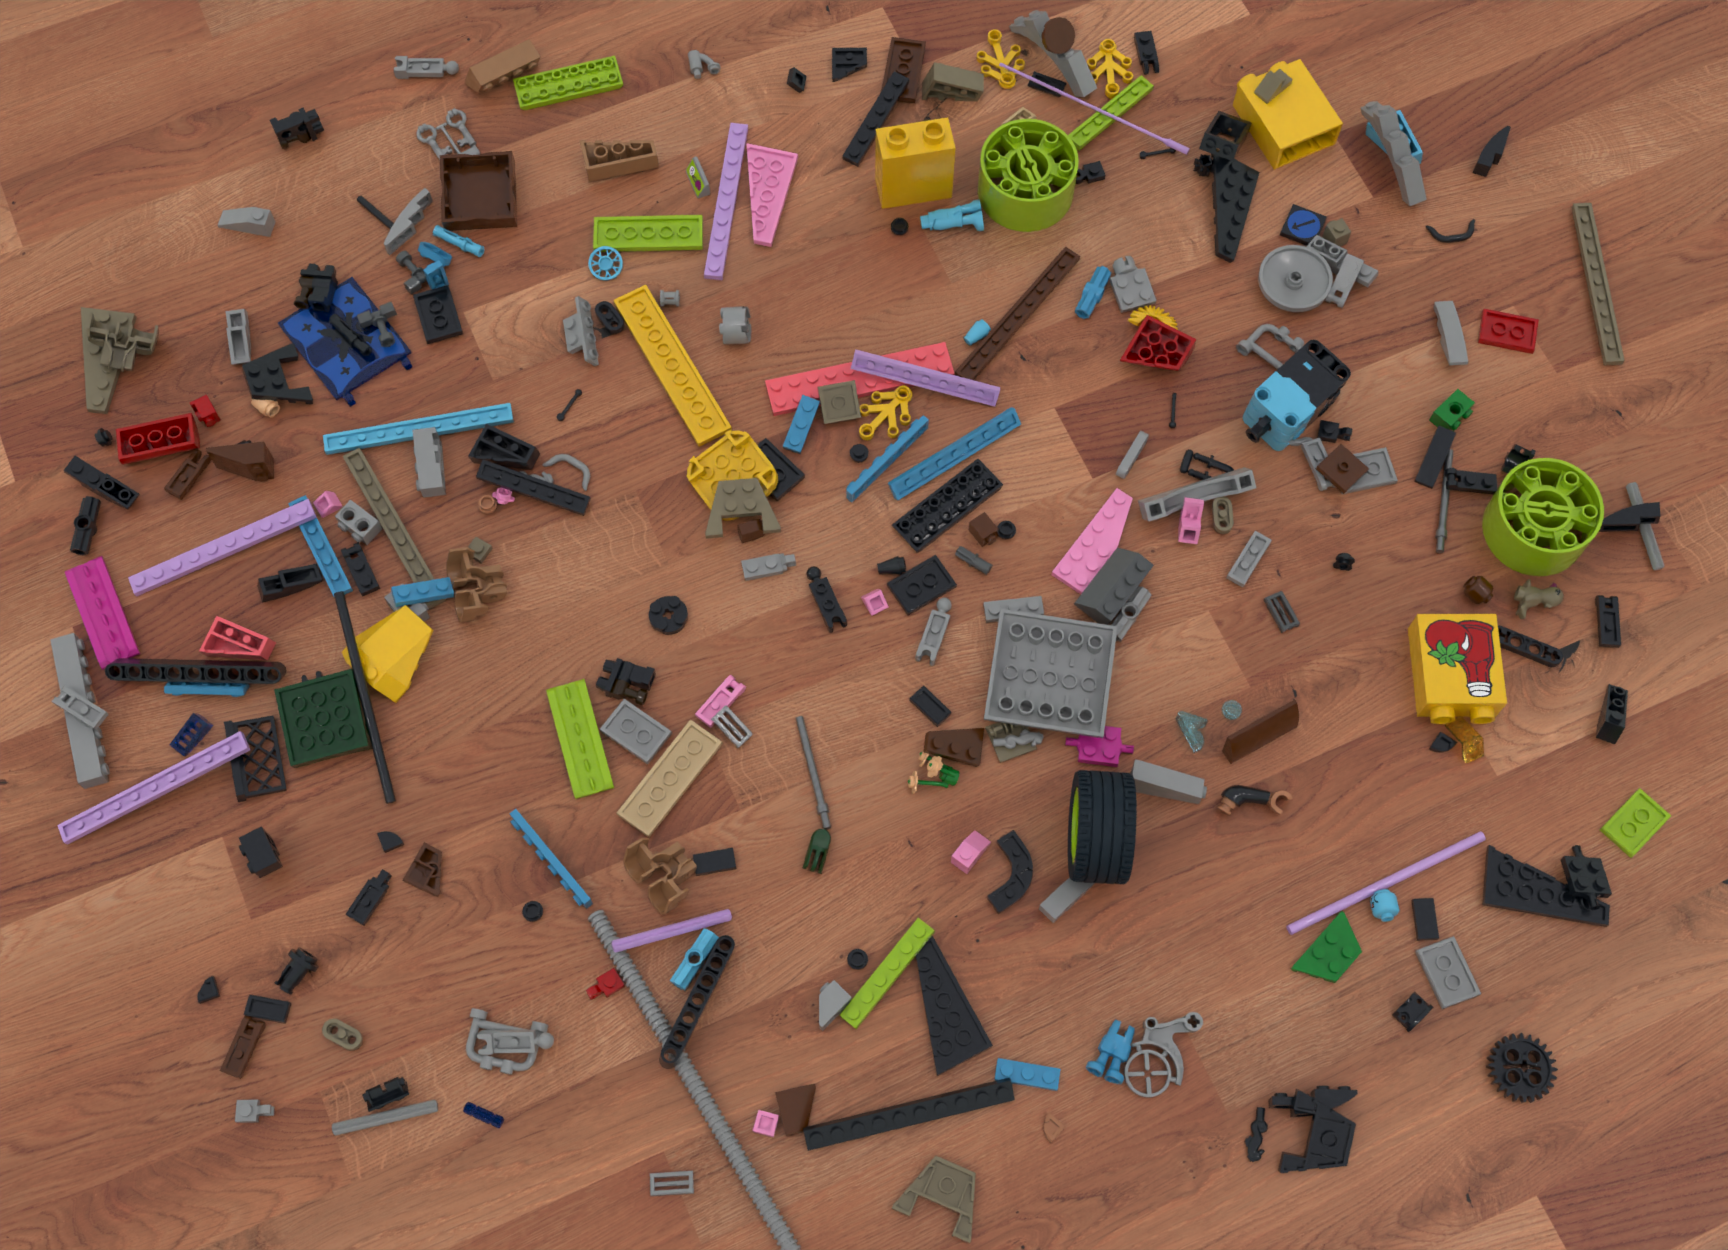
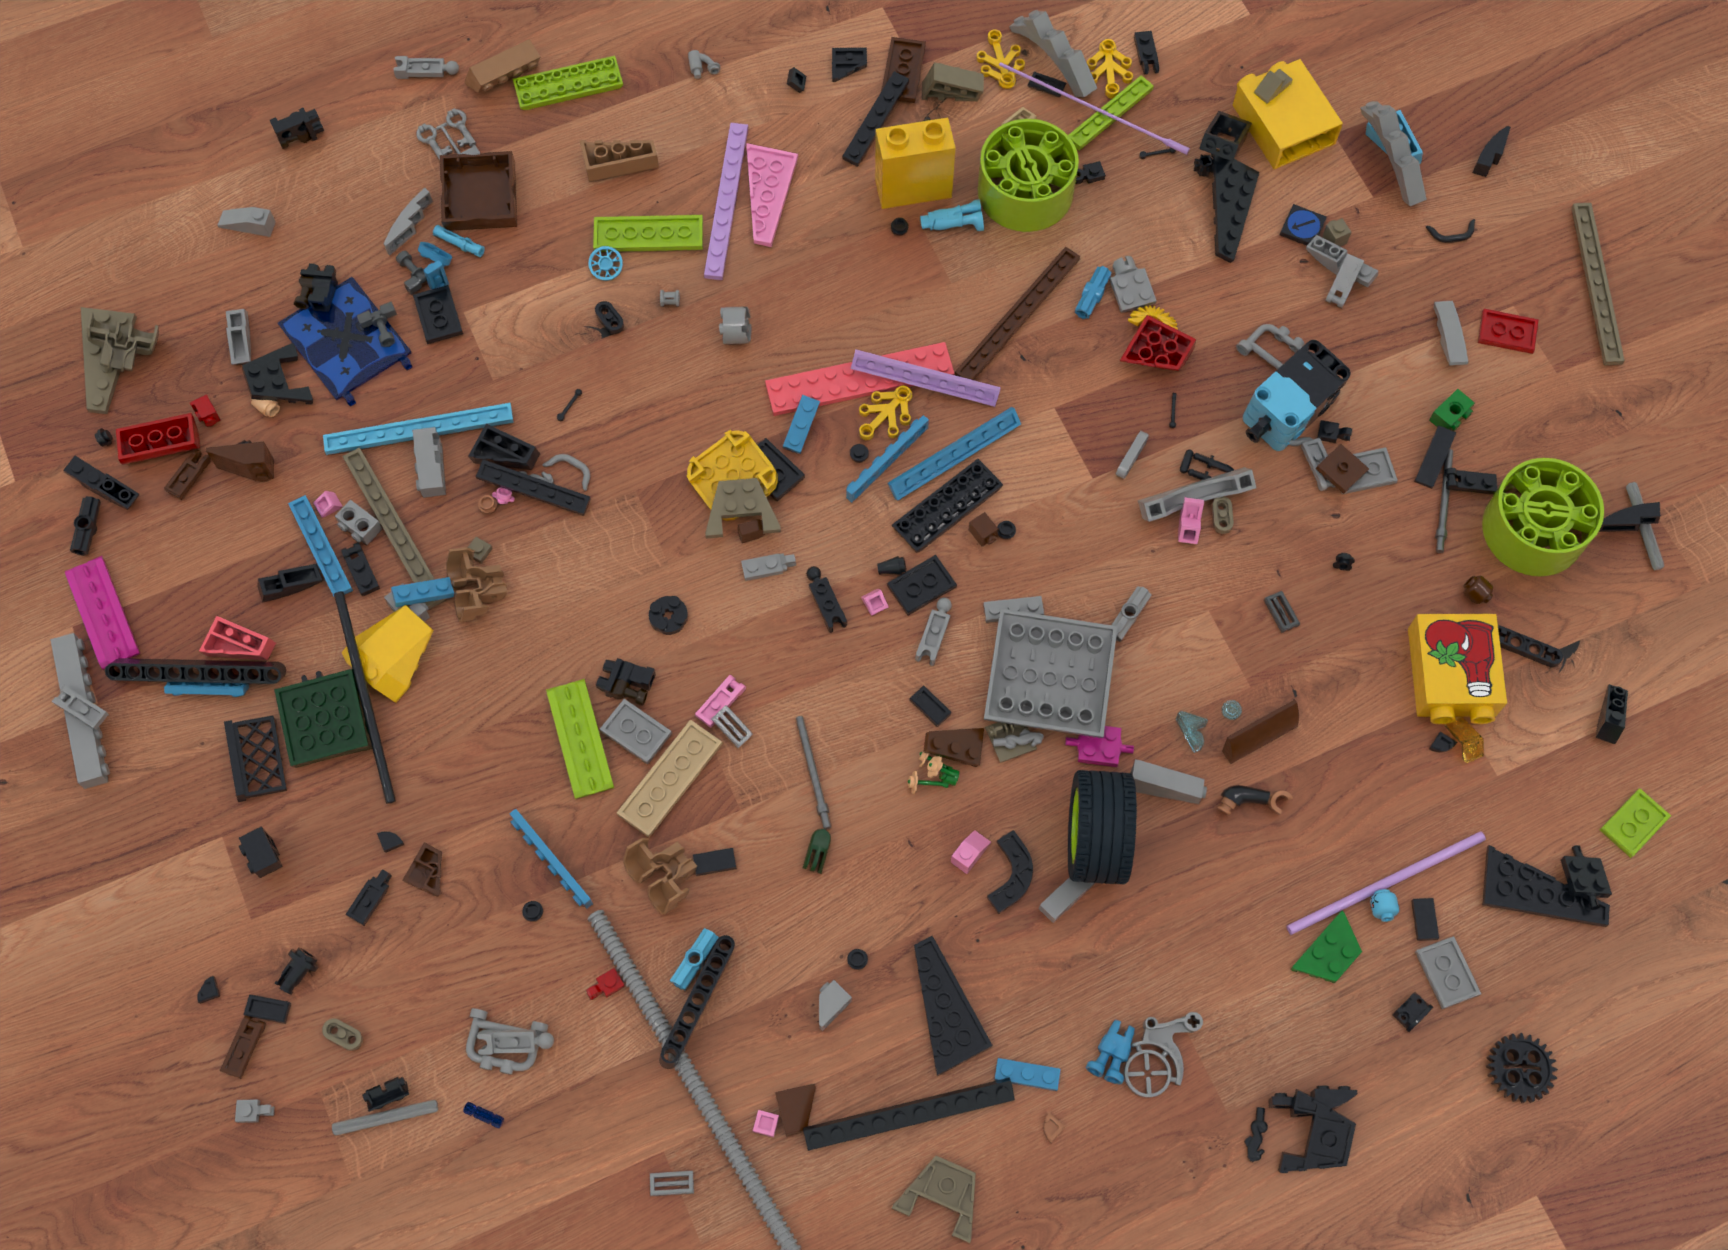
(153, 787): lavender plate -> none
(196, 738): clear blue slope -> none
(222, 547): lavender plate -> none
(355, 340): black pin -> none
(375, 212): black bar -> none
(580, 332): light grey bracket -> none
(671, 930): lavender axle -> none
(672, 365): yellow plate -> none
(697, 178): slope -> none
(839, 402): dark tan plate -> none
(887, 973): lime plate -> none
(973, 560): dark grey axle -> none
(977, 332): medium azure cone -> none
(1058, 35): reddish brown tile -> none
(1094, 544): bright pink wing -> none
(1113, 585): dark grey slope -> none
(1249, 559): light grey plate -> none
(1295, 278): light grey dish -> none
(1515, 458): black piece -> none
(1532, 596): dark tan animal -> none
(1608, 621): black plate -> none

